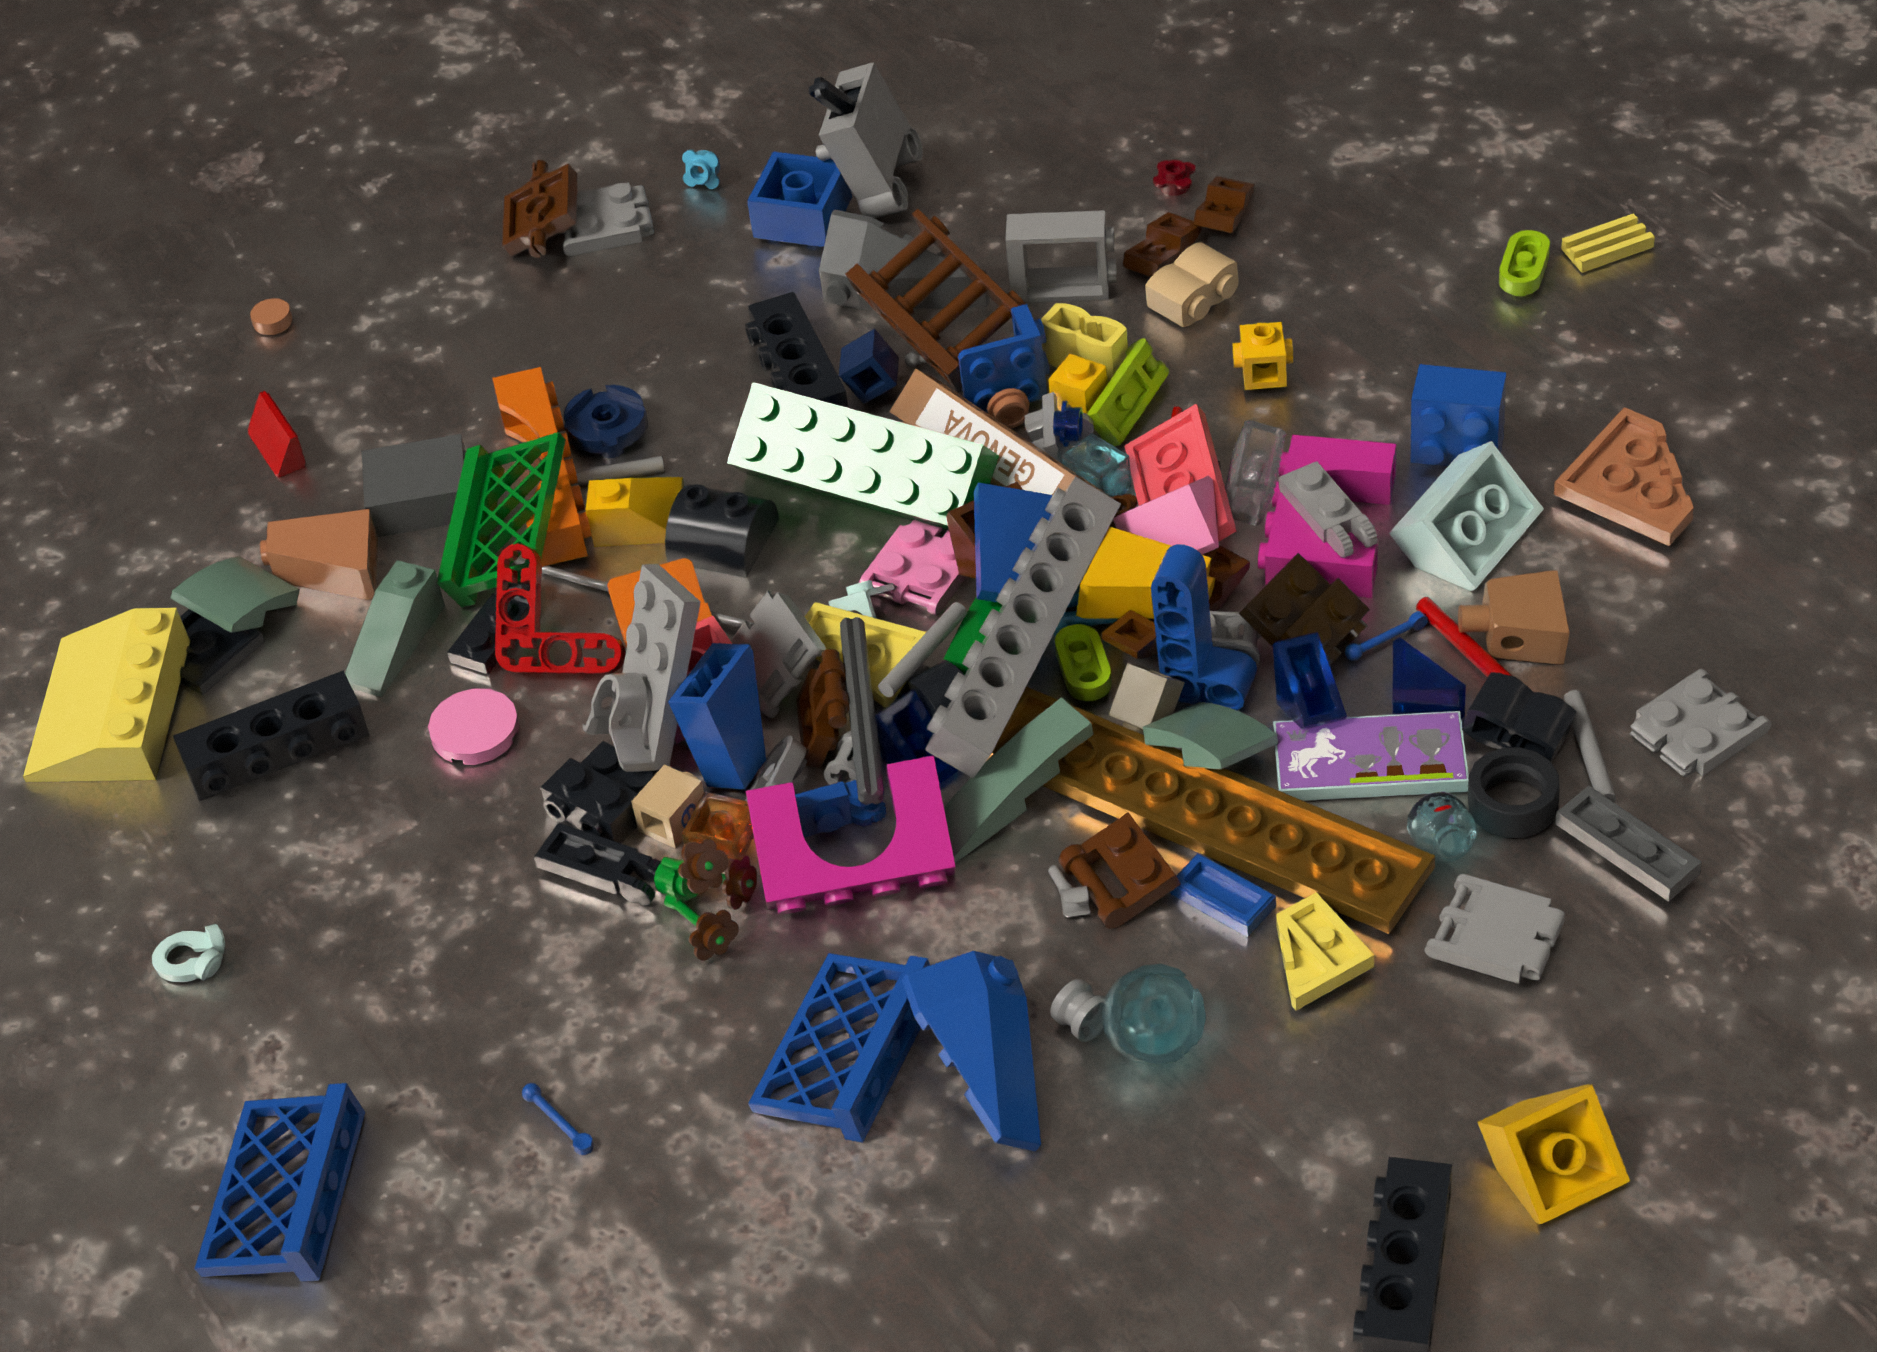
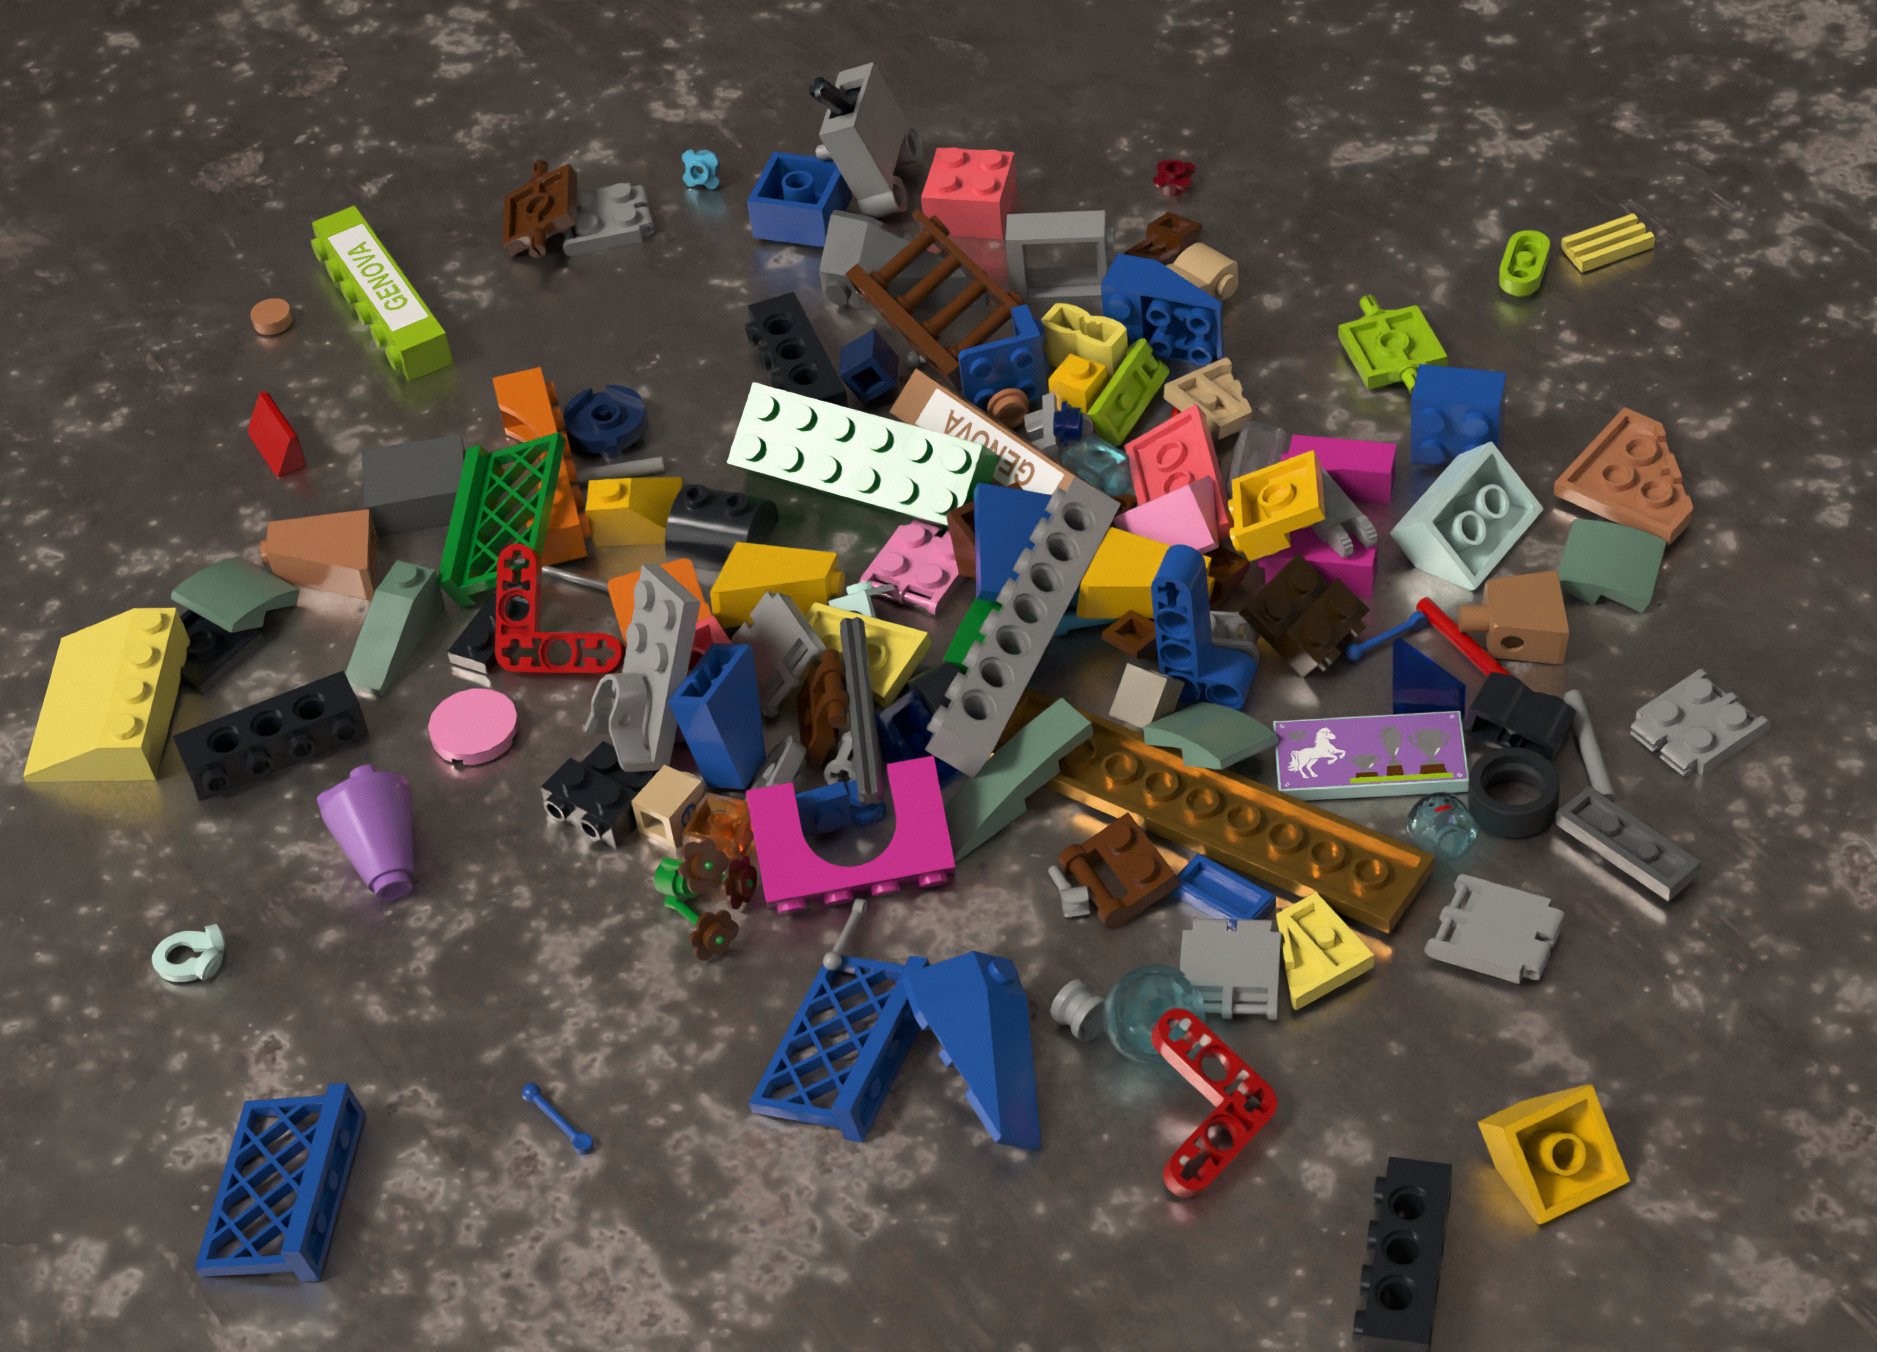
(374, 828): none -> medium lavender cone
(381, 294): none -> lime brick
(598, 863): black hinge -> none
(755, 568): none -> yellow slope
(833, 959): none -> light grey hinge
(922, 649): light grey bar -> none
(971, 191): none -> coral brick
(1083, 662): lime plate -> none
(1163, 309): none -> blue slope
(1215, 394): none -> tan wing
(1224, 204): reddish brown slope -> none
(1230, 1109): none -> red beam
(1233, 968): none -> light grey plate
(1263, 355): yellow brick -> none
(1274, 503): none -> yellow plate
(1306, 682): clear blue slope -> none
(1390, 344): none -> lime plate
(1610, 563): none -> sand green slope

